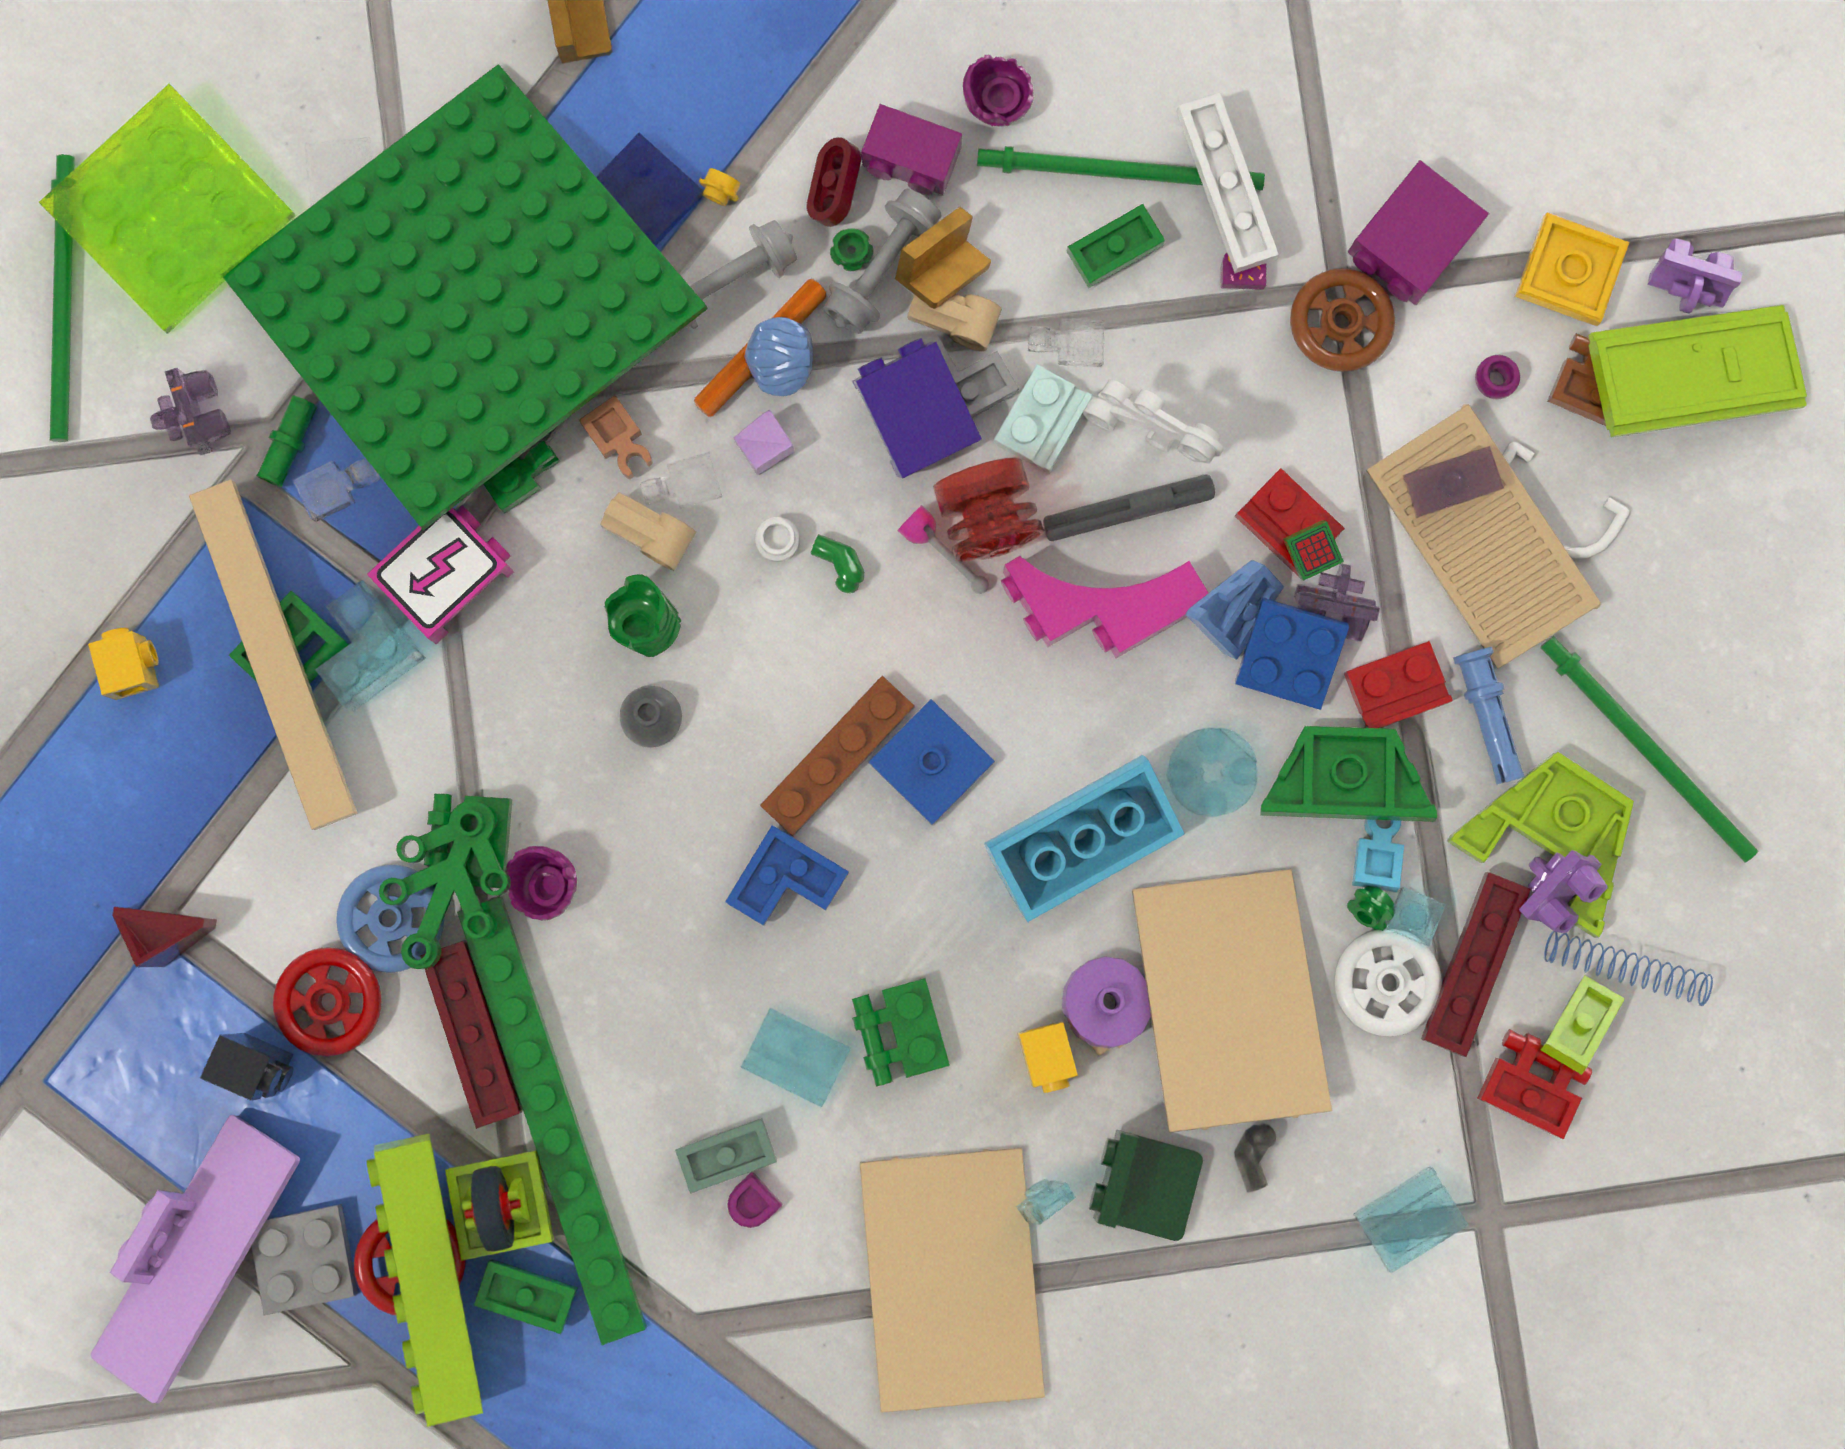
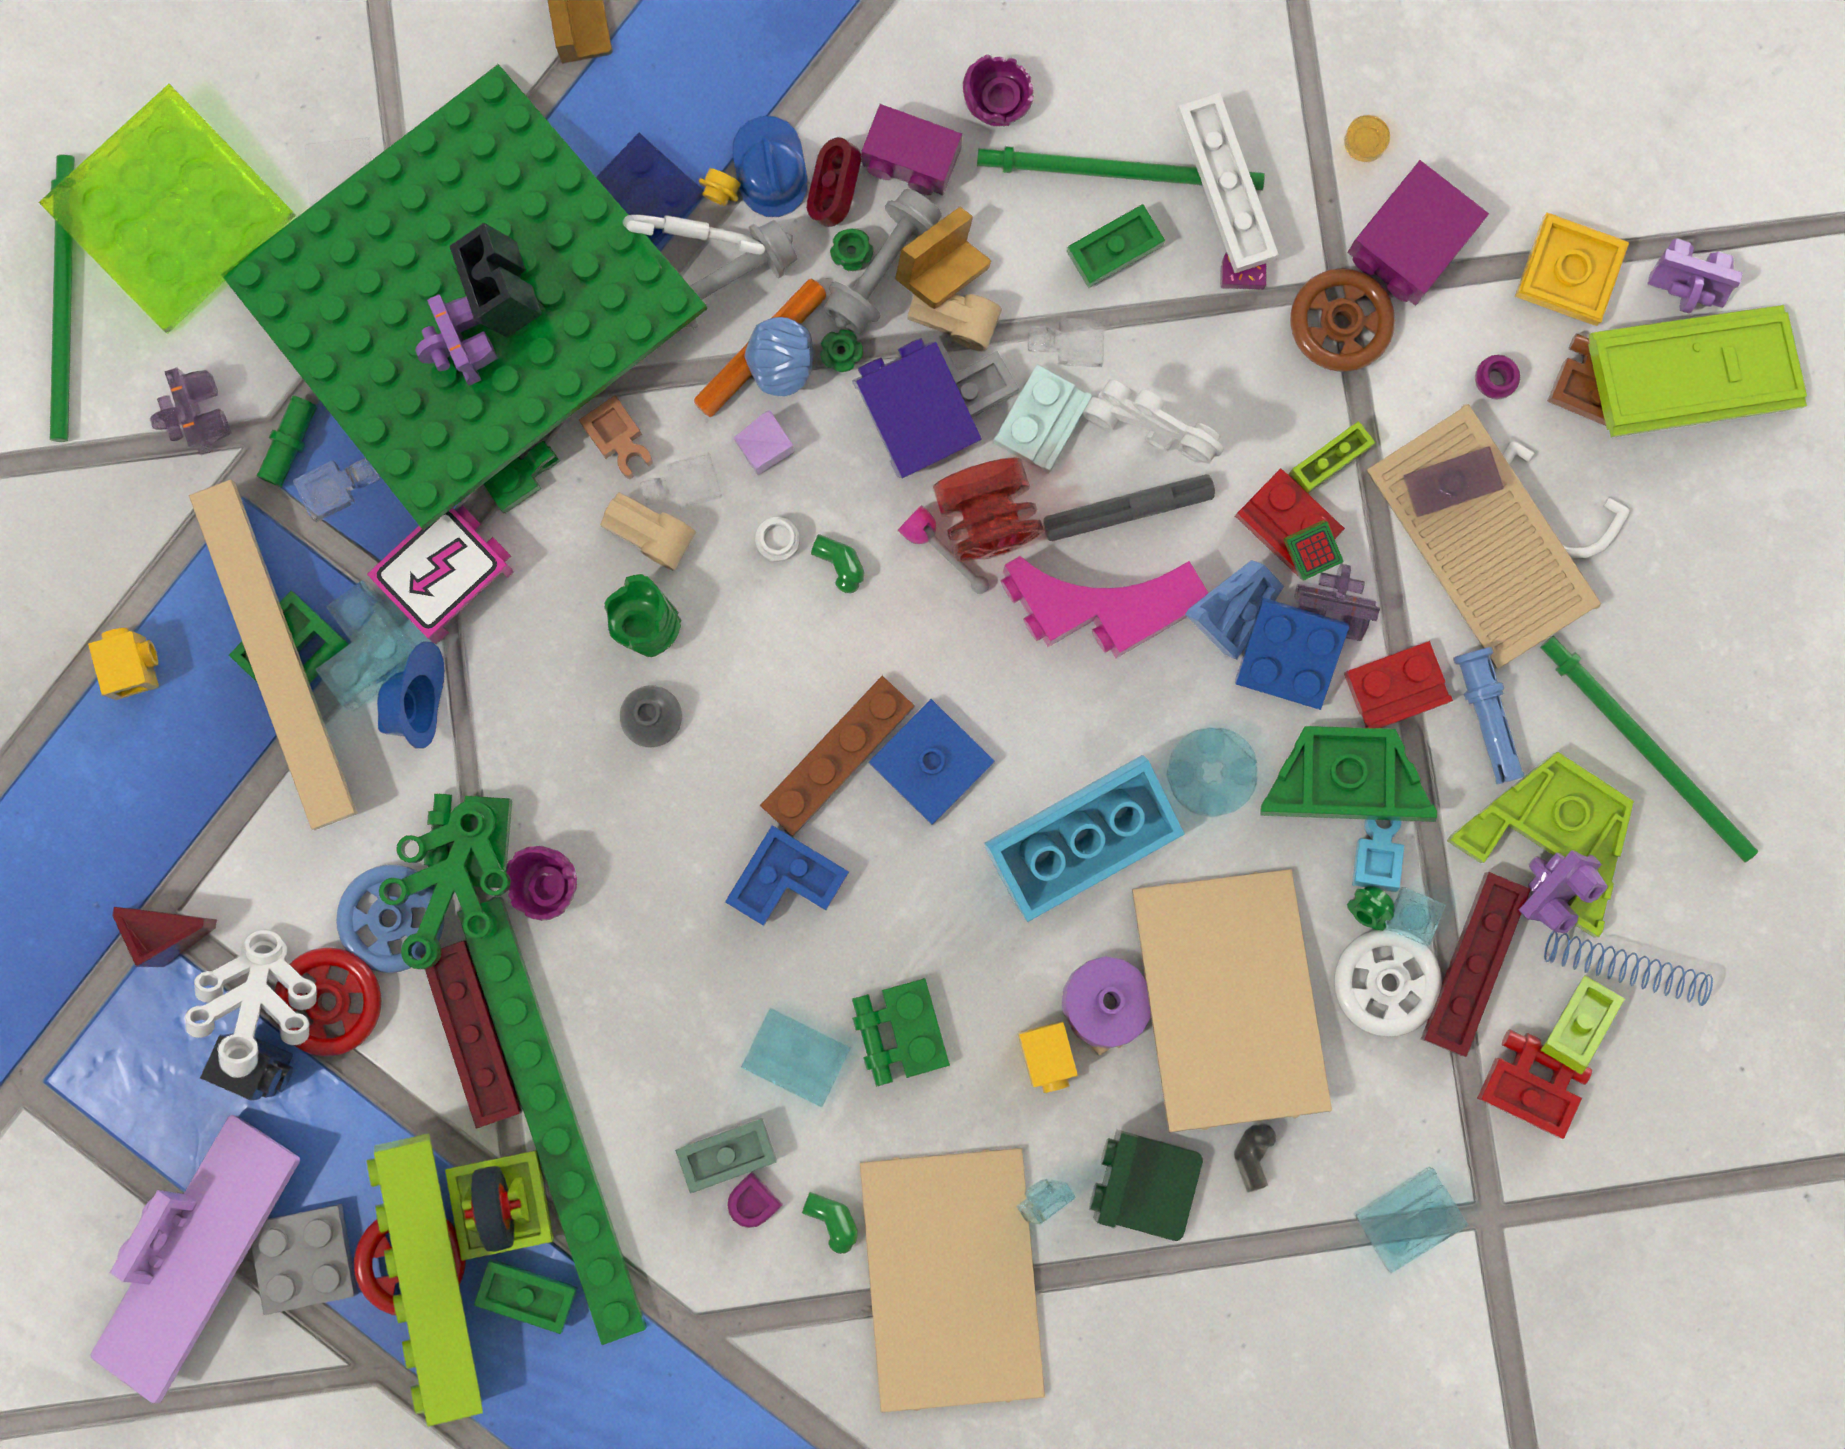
(260, 955): none -> white plant
(412, 697): none -> blue piece
(467, 354): none -> medium lavender hips
(491, 280): none -> black brick
(691, 229): none -> white piece
(770, 166): none -> blue piece
(837, 1219): none -> green arm
(845, 361): none -> green plate
(1332, 457): none -> lime piece
(1366, 138): none -> clear yellow tile

